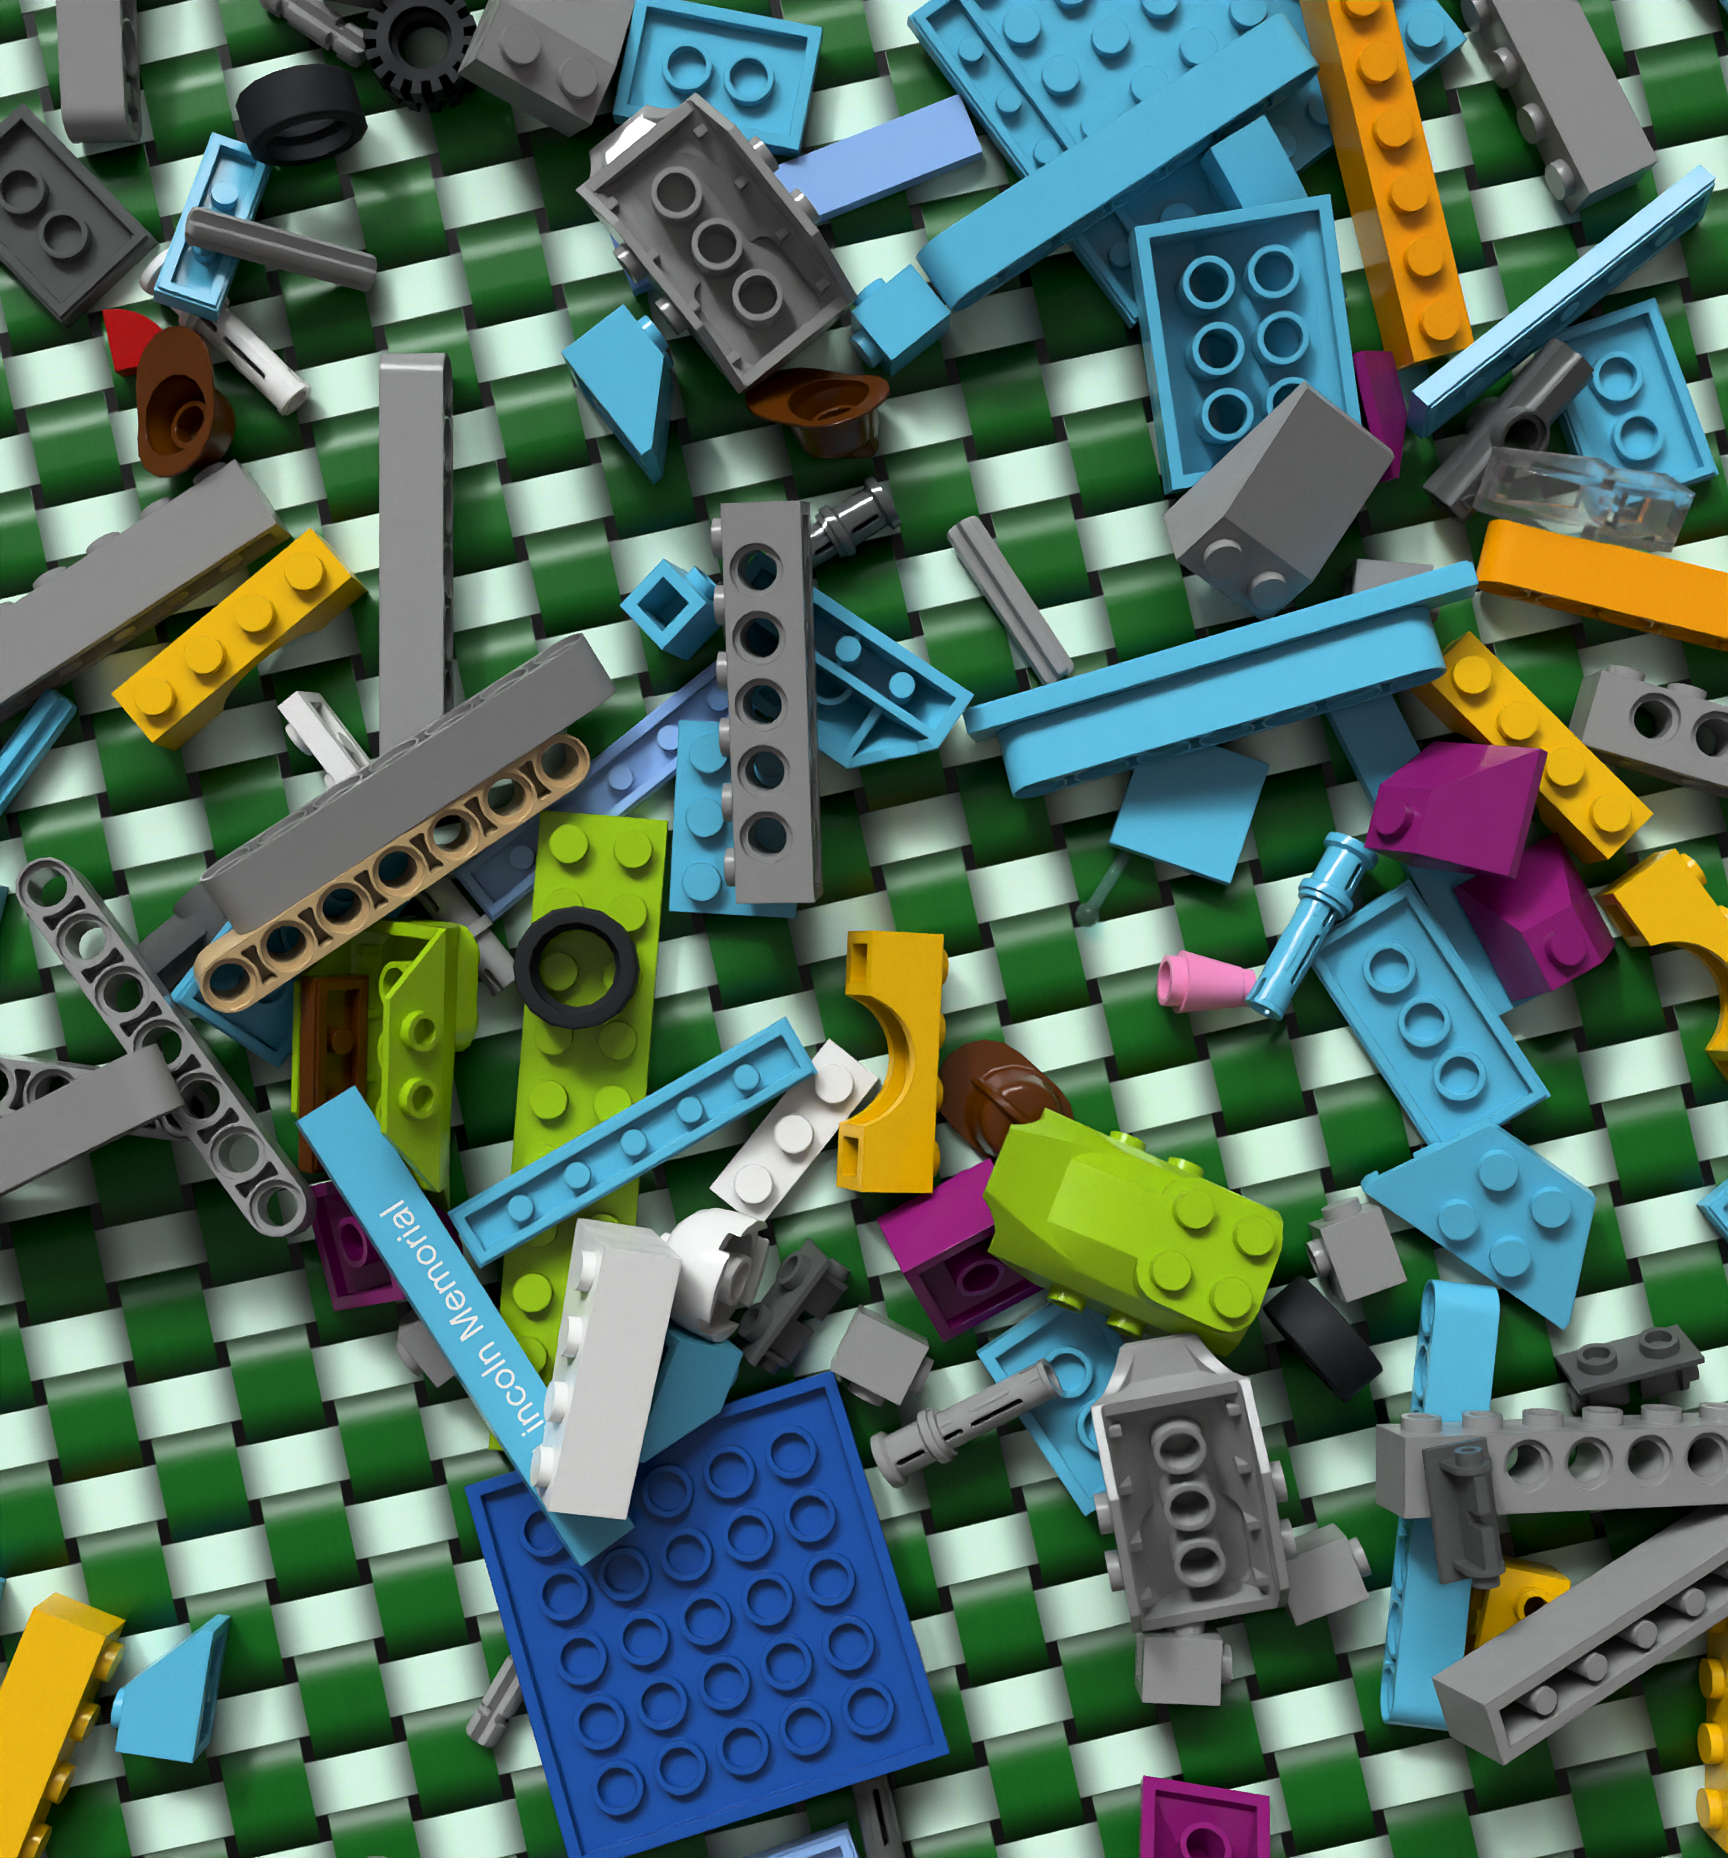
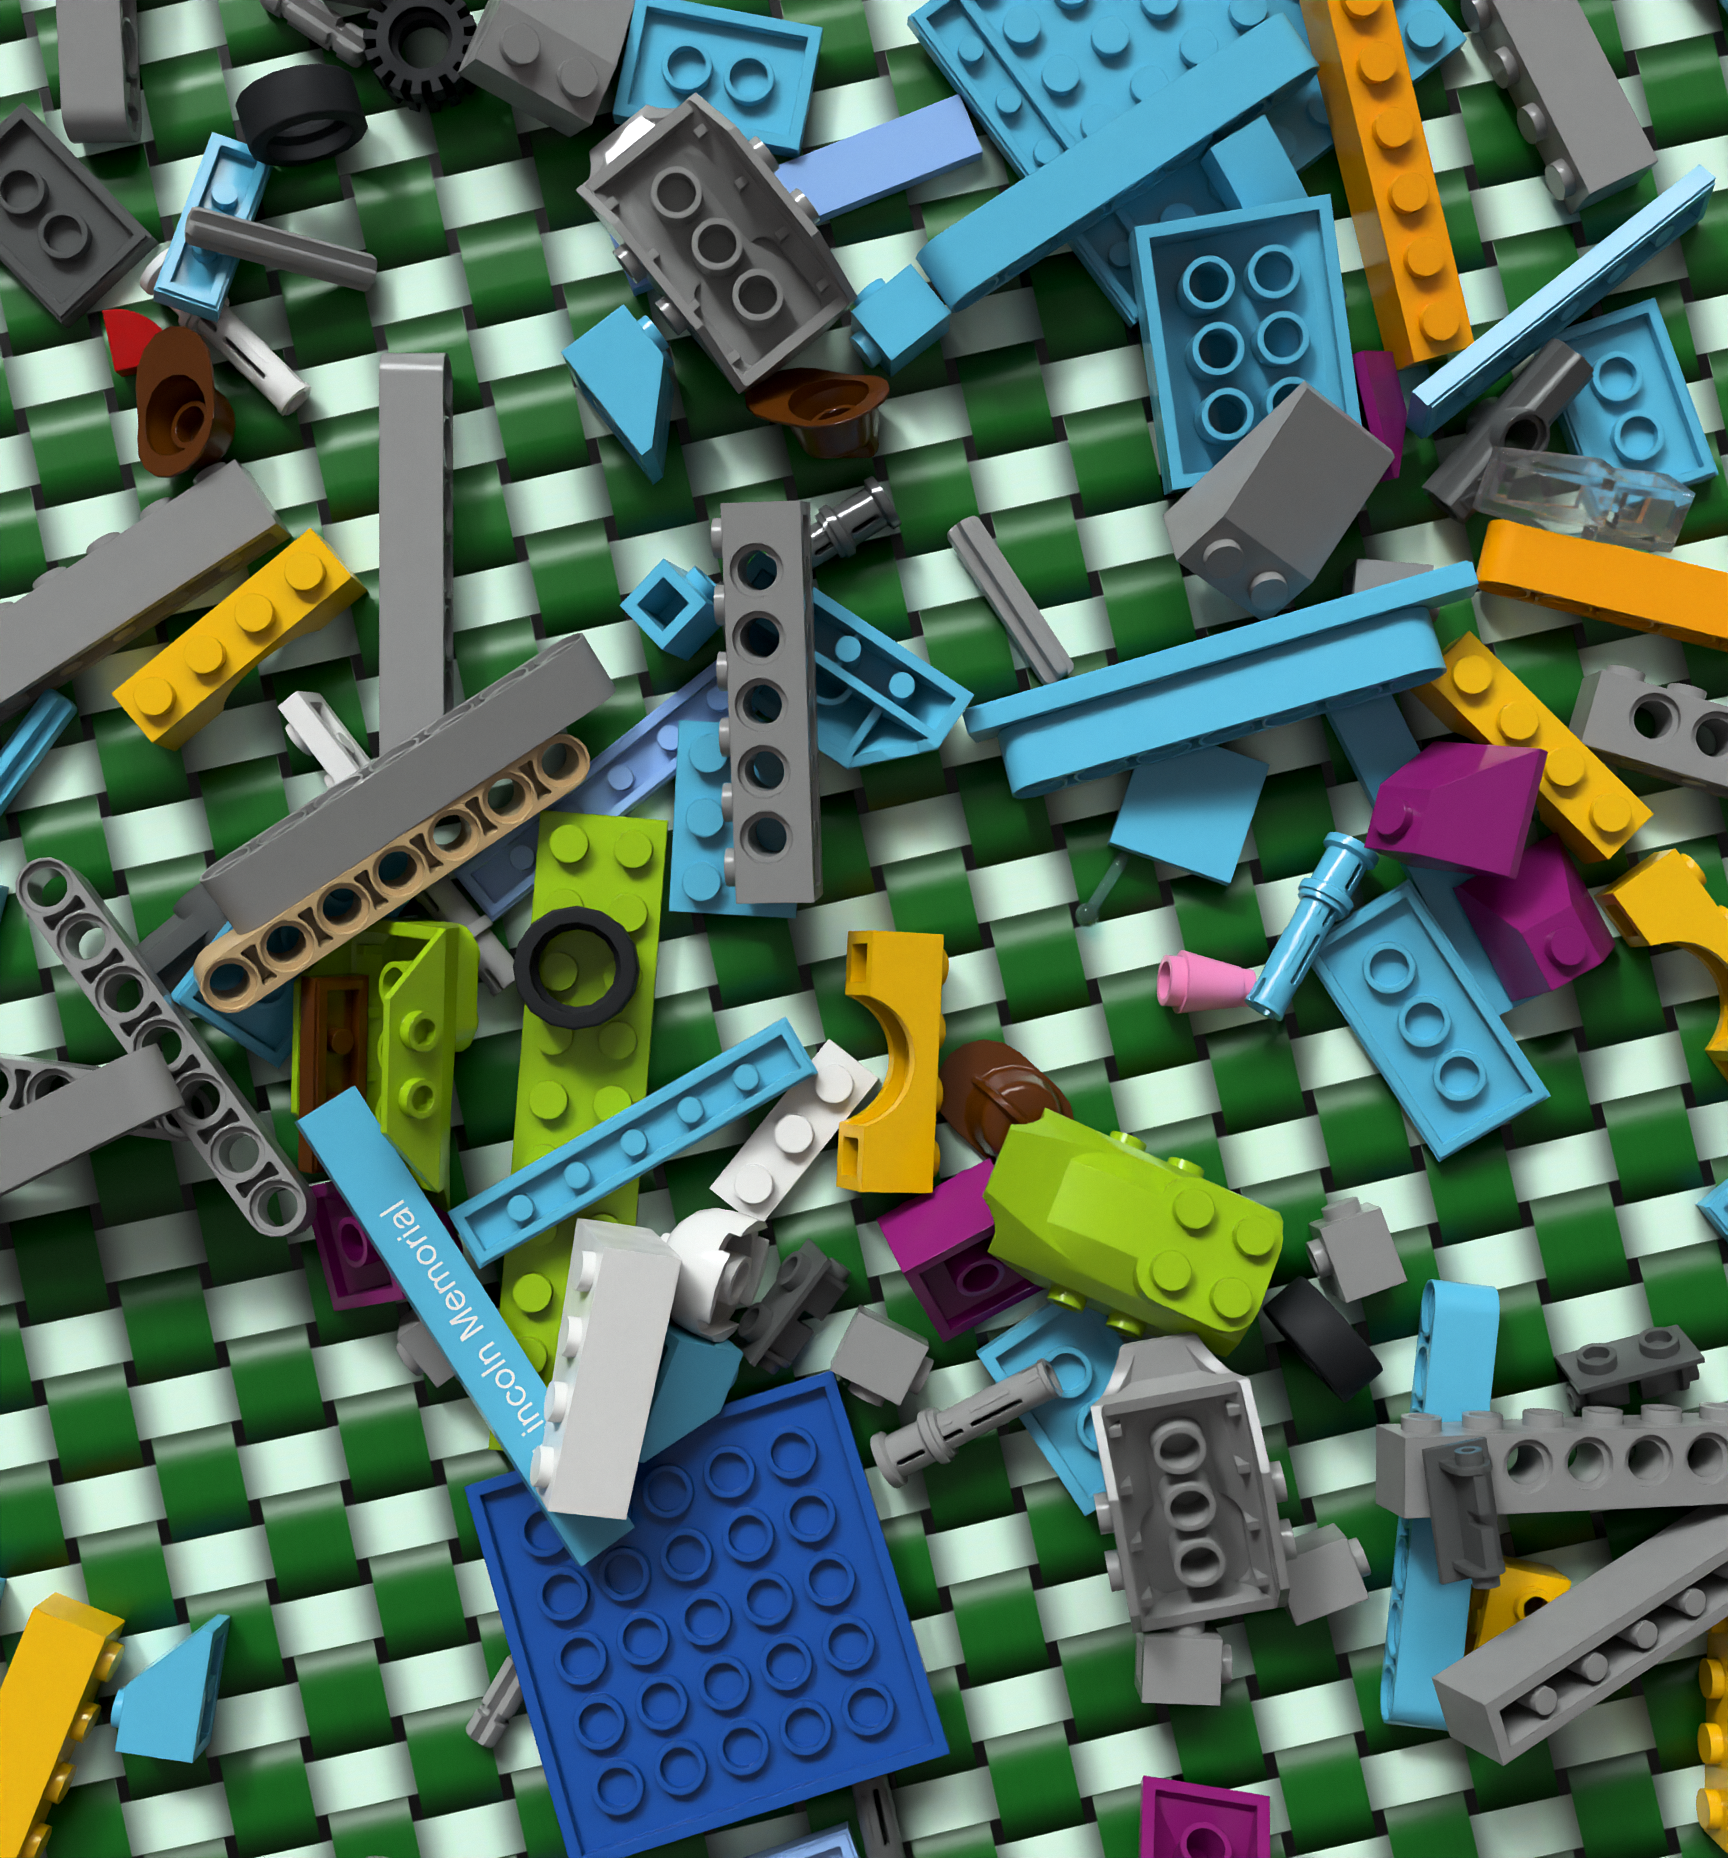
(1497, 1212): medium azure wing -> none

